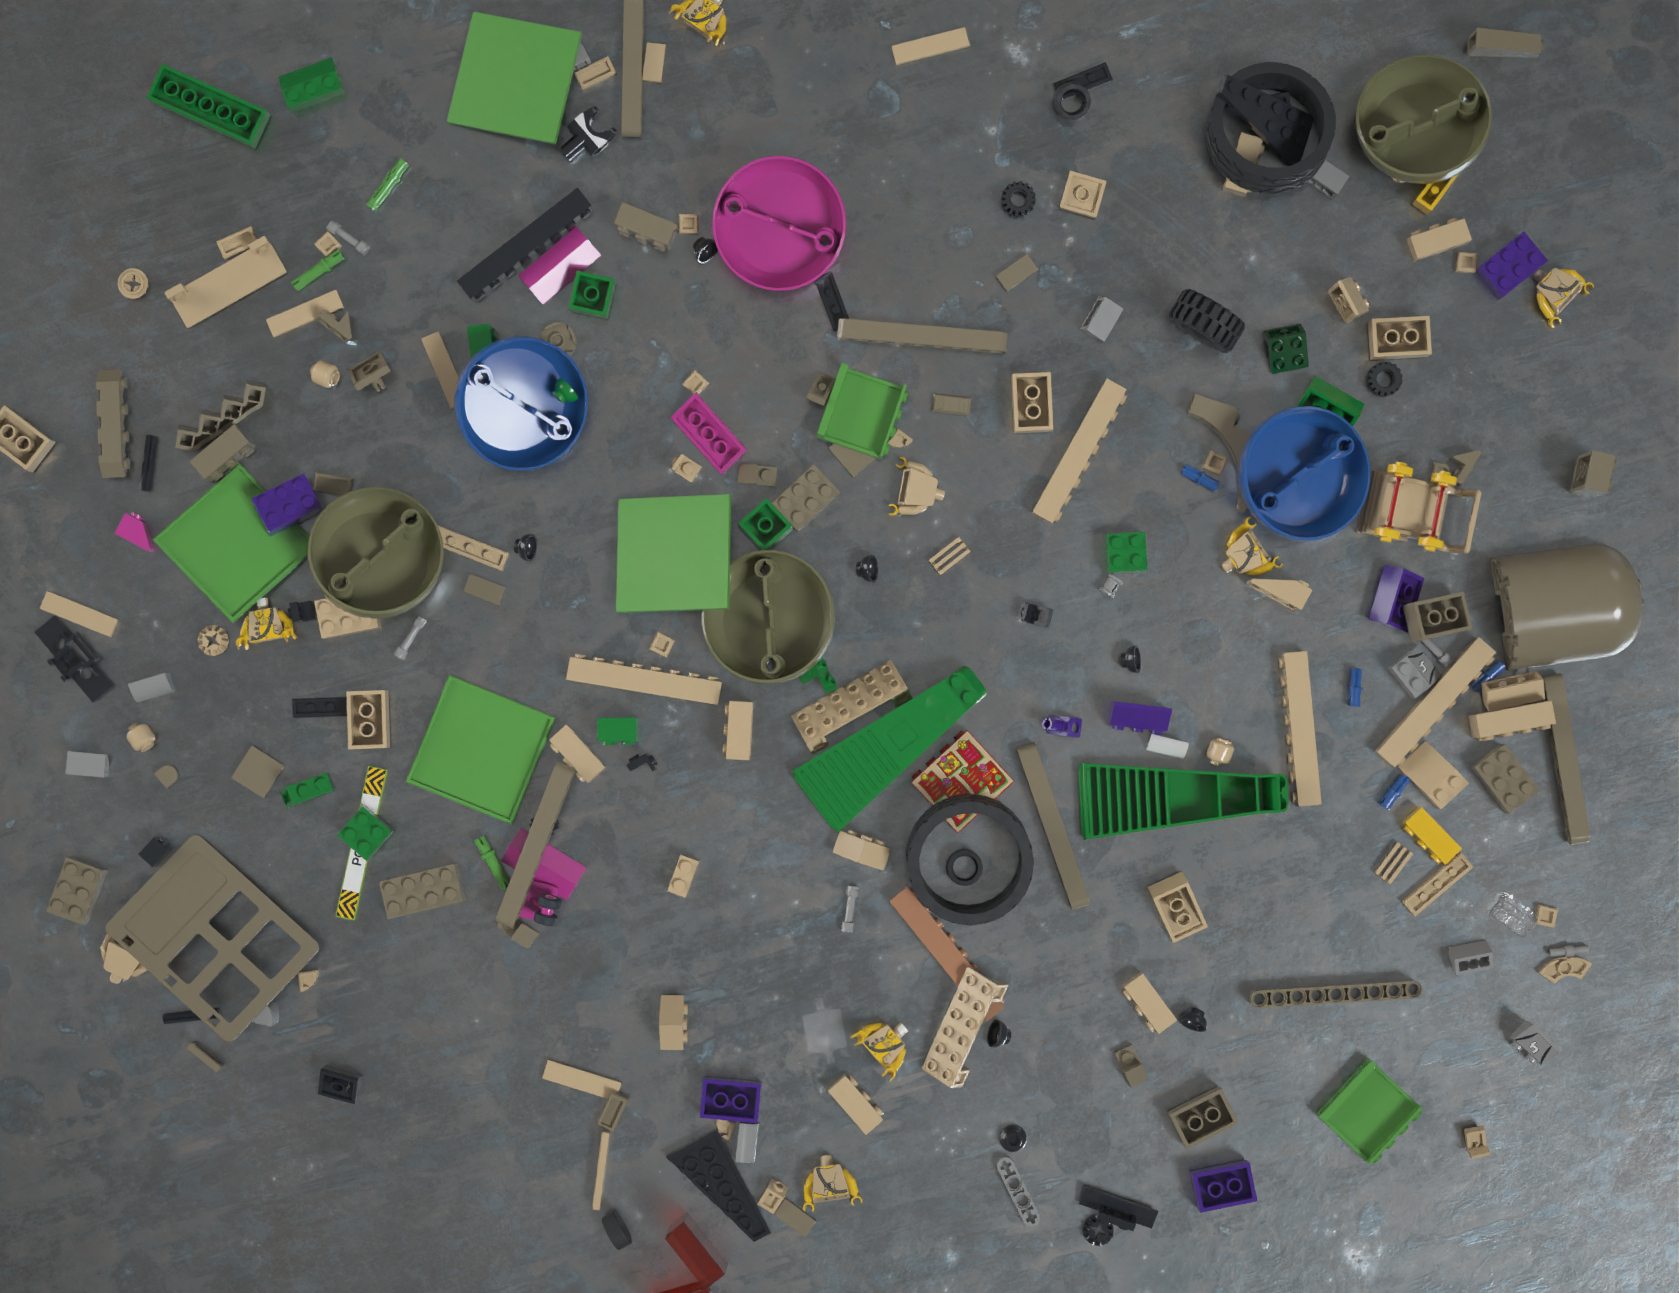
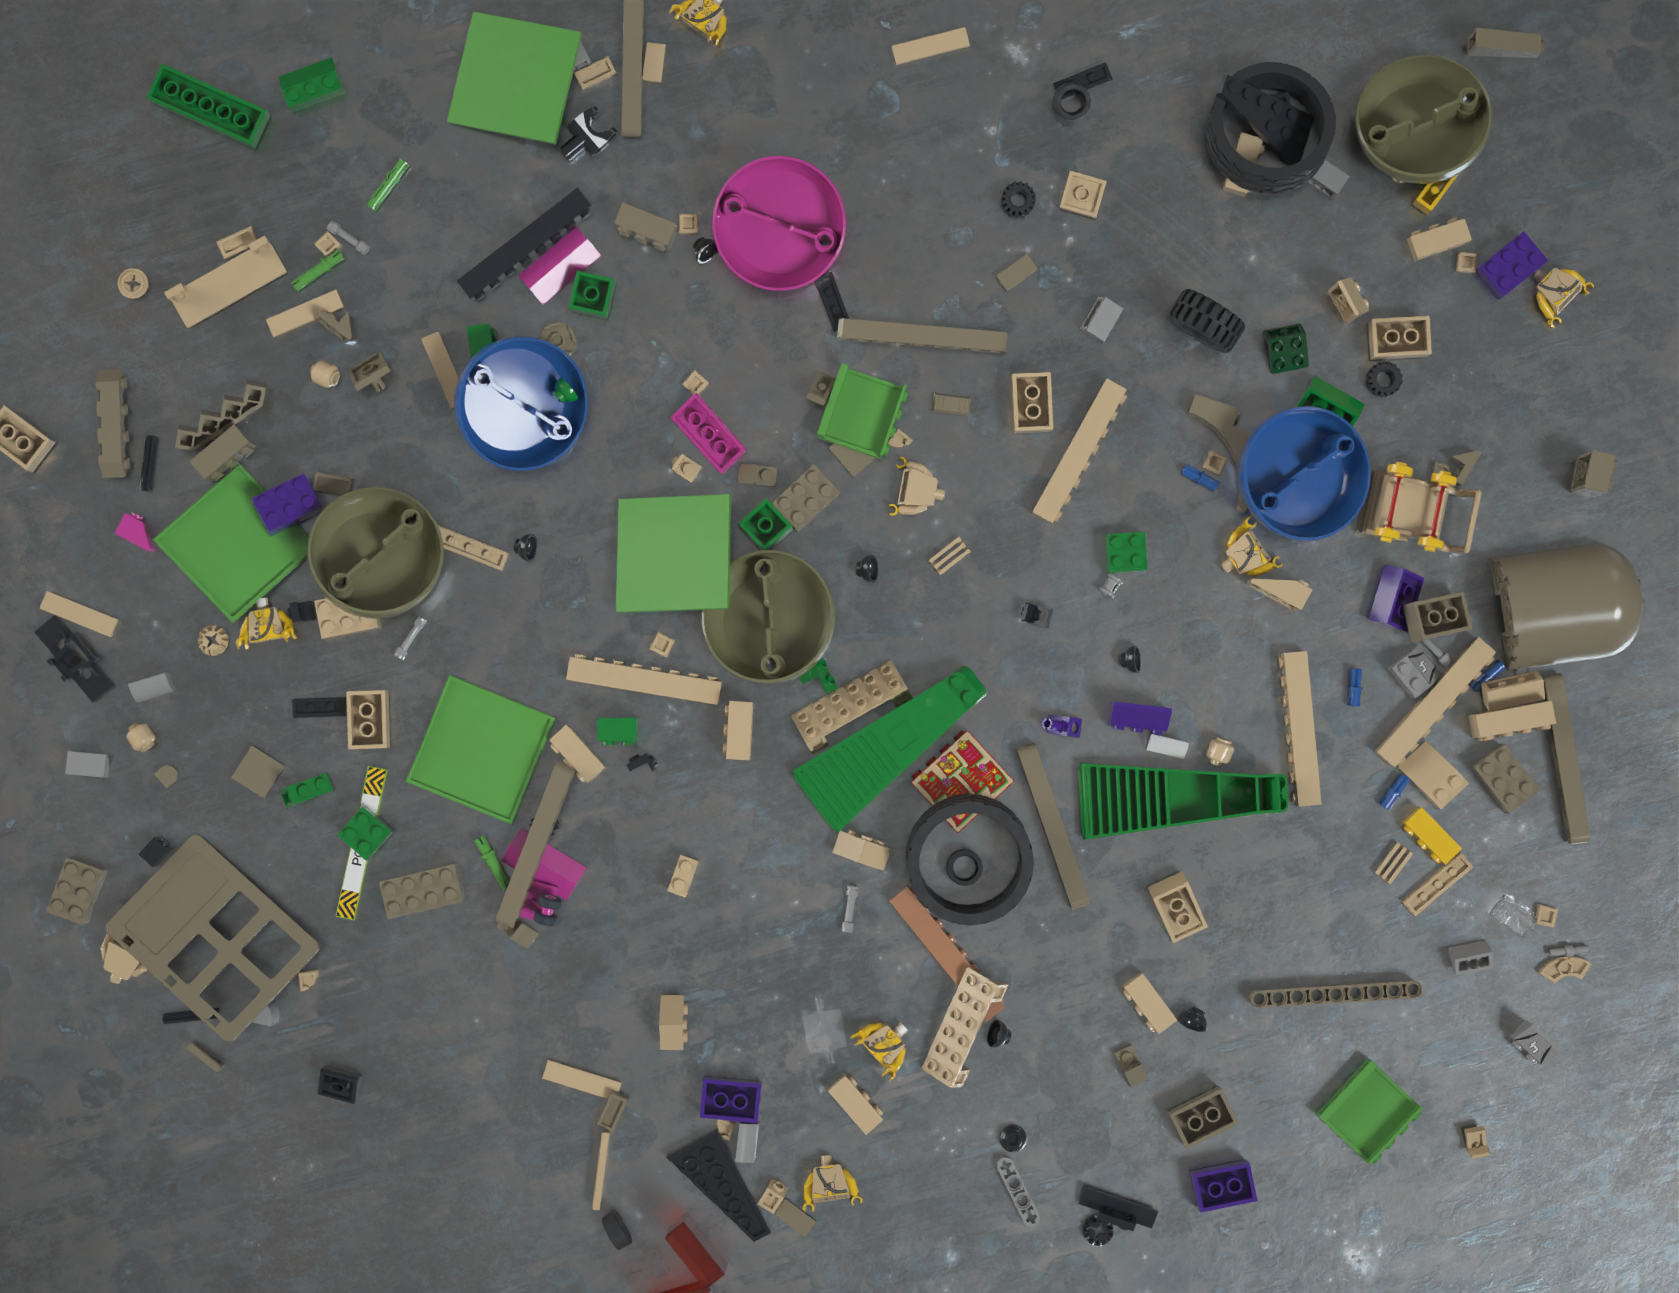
(484, 589): dark tan tile -> none

